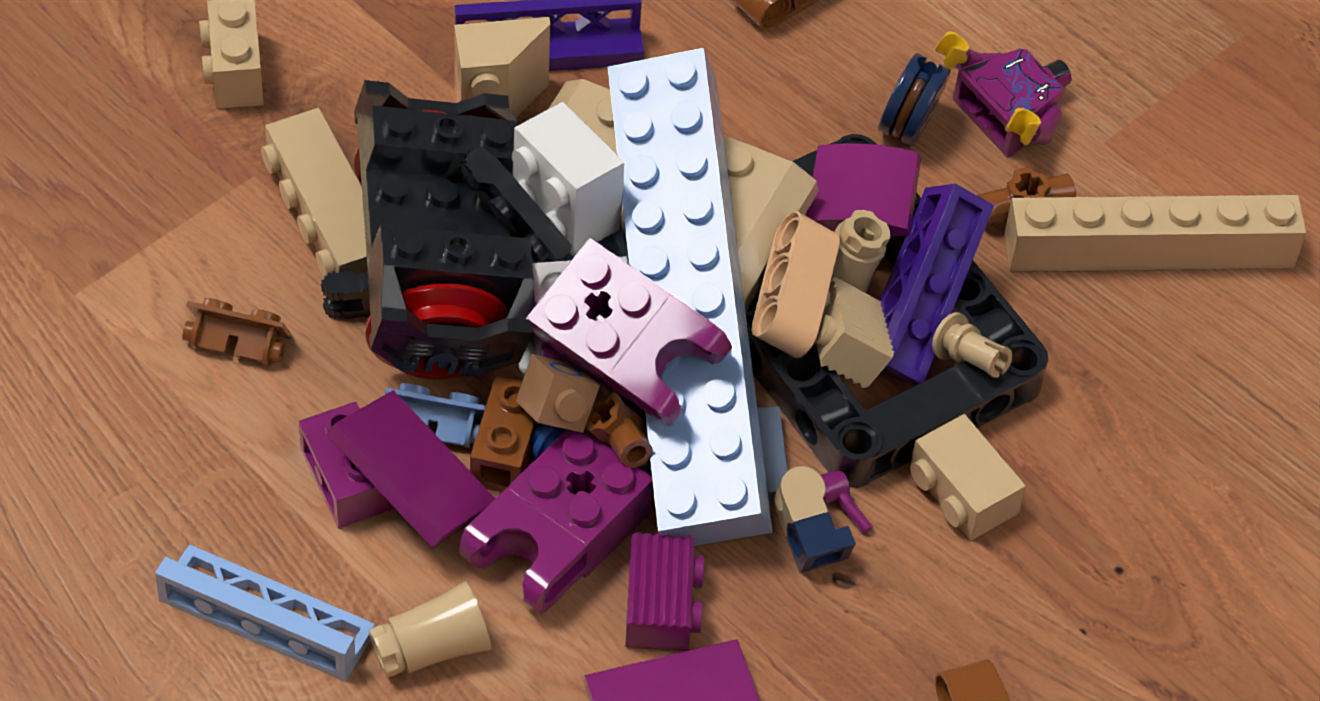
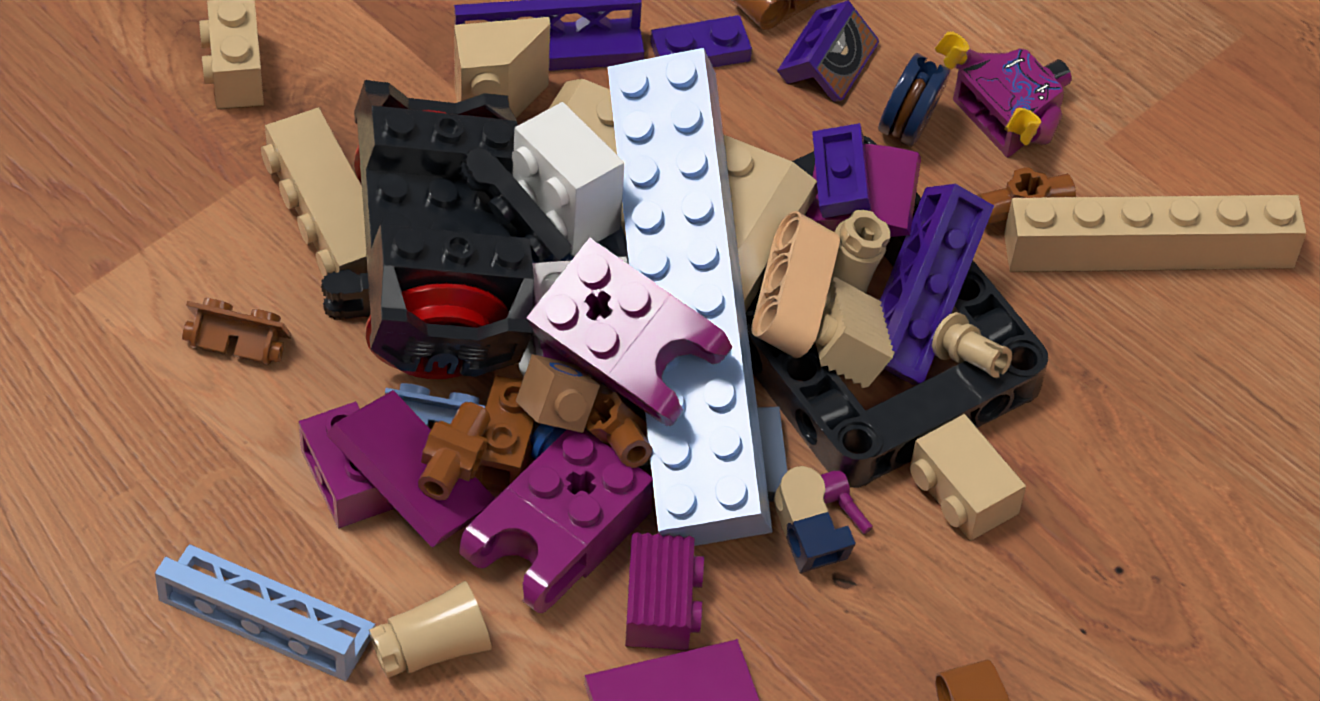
(454, 451): none -> dark orange axle
(722, 39): none -> dark purple plate
(831, 50): none -> panel
(841, 170): none -> dark purple plate

